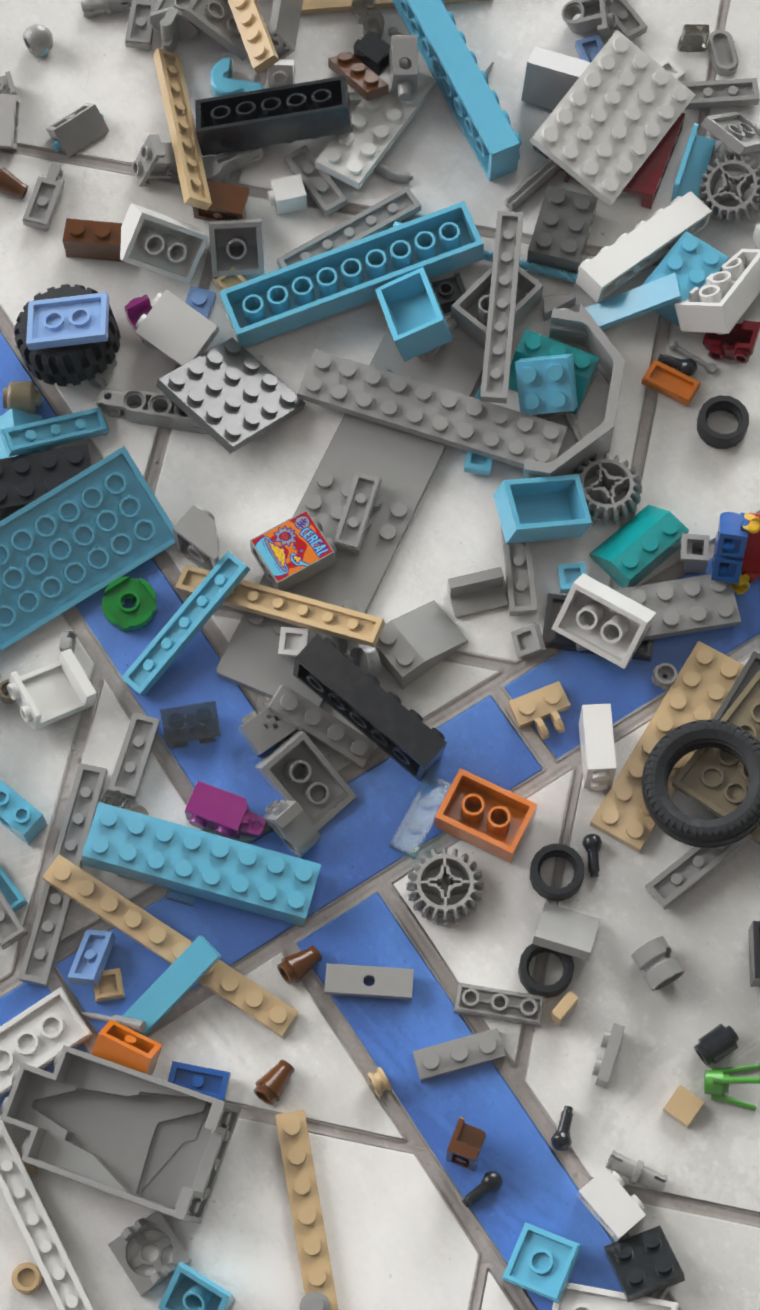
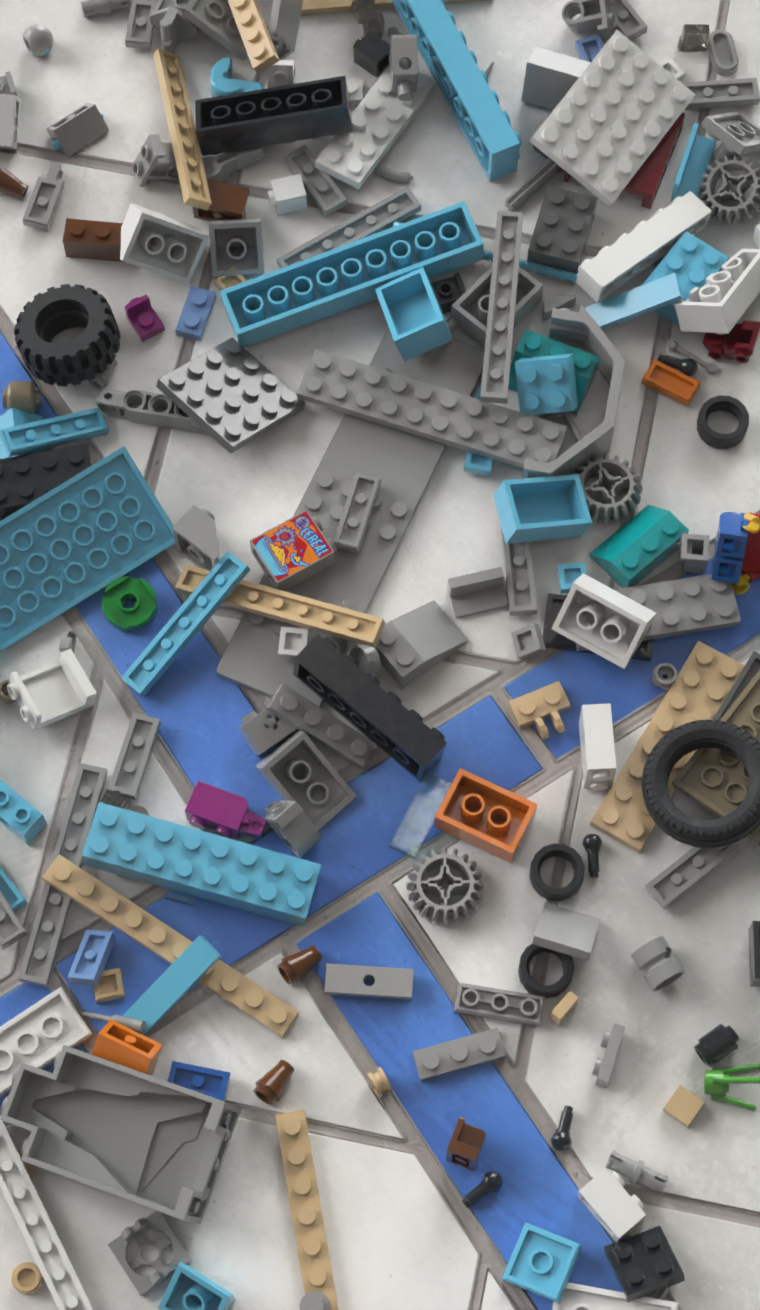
(67, 321): light blue plate -> none
(176, 329): white brick -> none
(190, 723): clear smoke bracket -> none
(358, 75): reddish brown plate -> none

